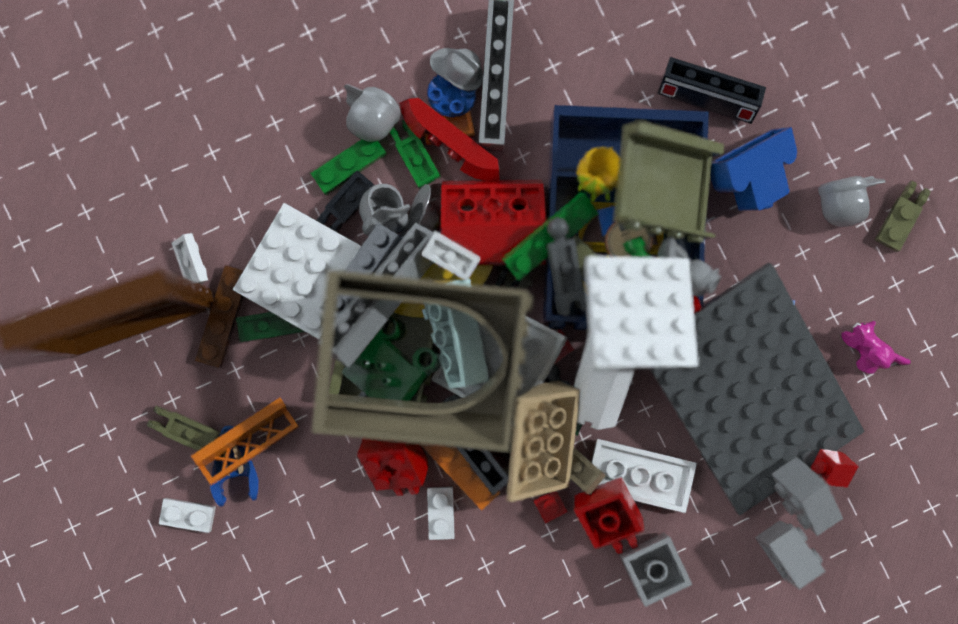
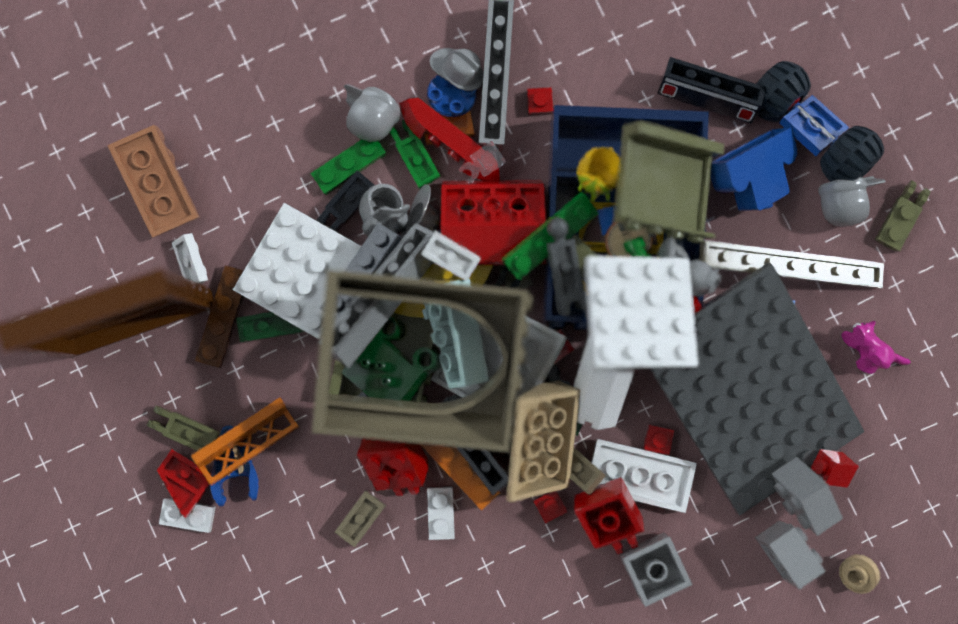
(153, 180): none -> nougat hinge
(183, 481): none -> red wing
(360, 518): none -> dark tan plate
(485, 161): none -> clear plate
(540, 101): none -> red plate
(658, 439): none -> red plate
(792, 264): none -> tile
(851, 150): none -> black plate
(859, 573): none -> tan plate

